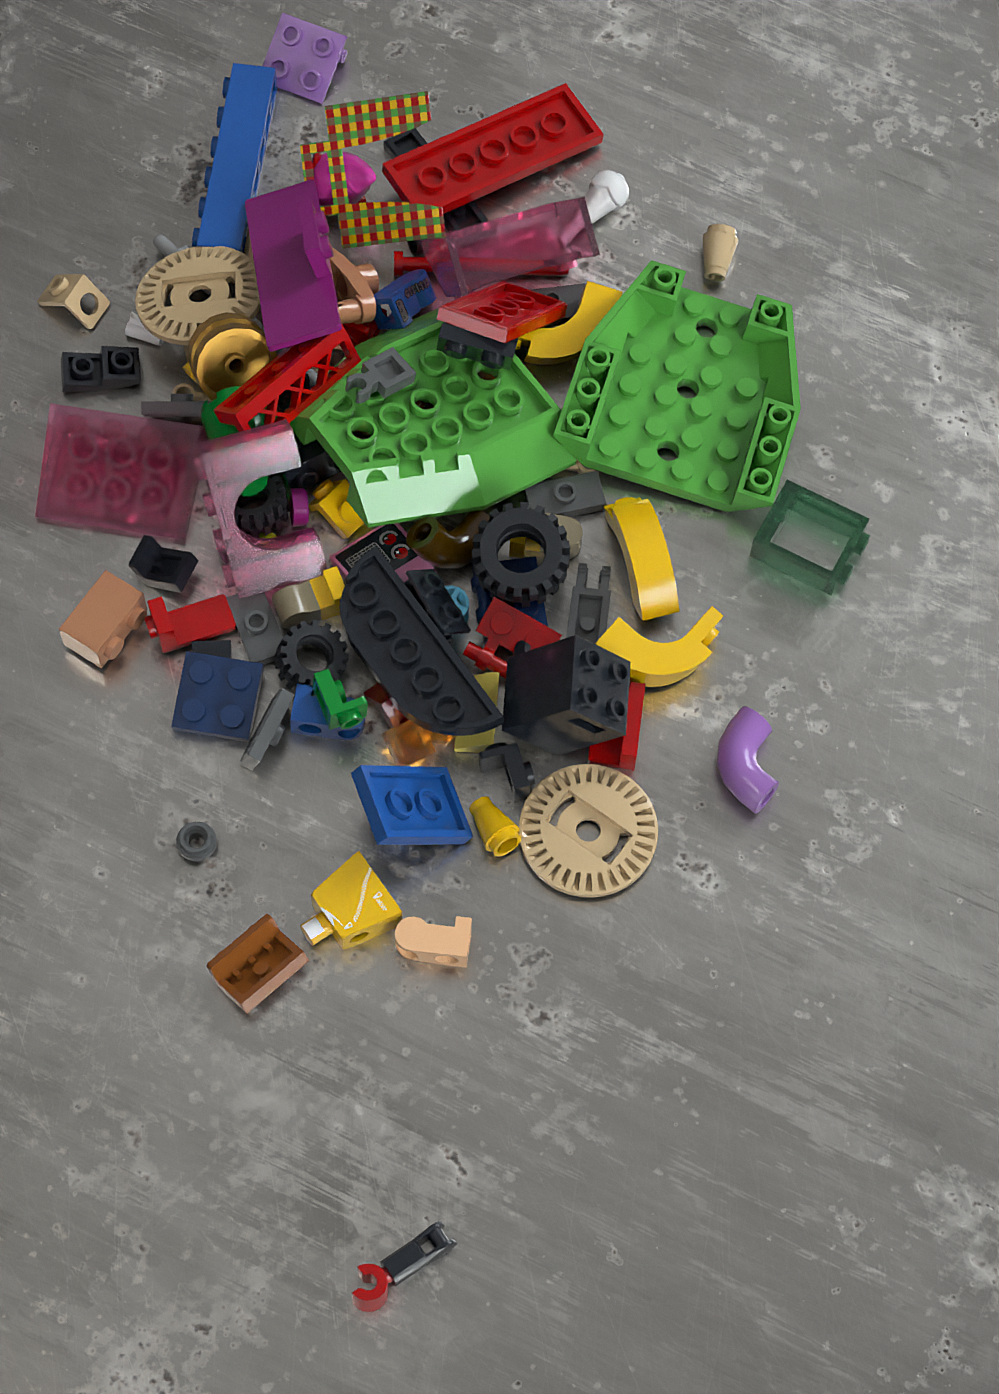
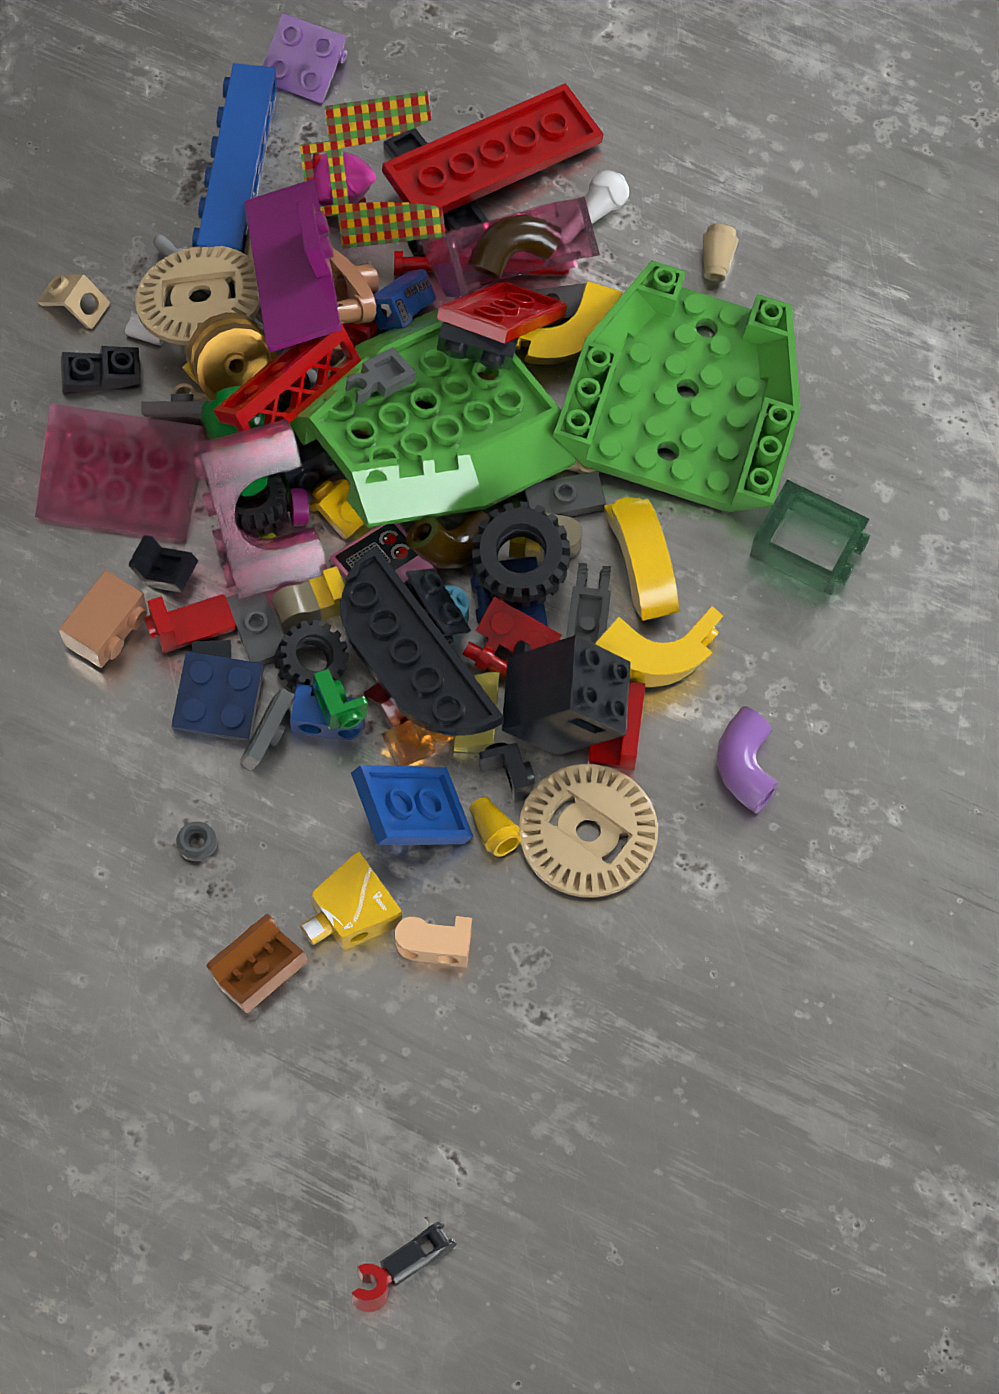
(511, 236): none -> dark brown cylinder

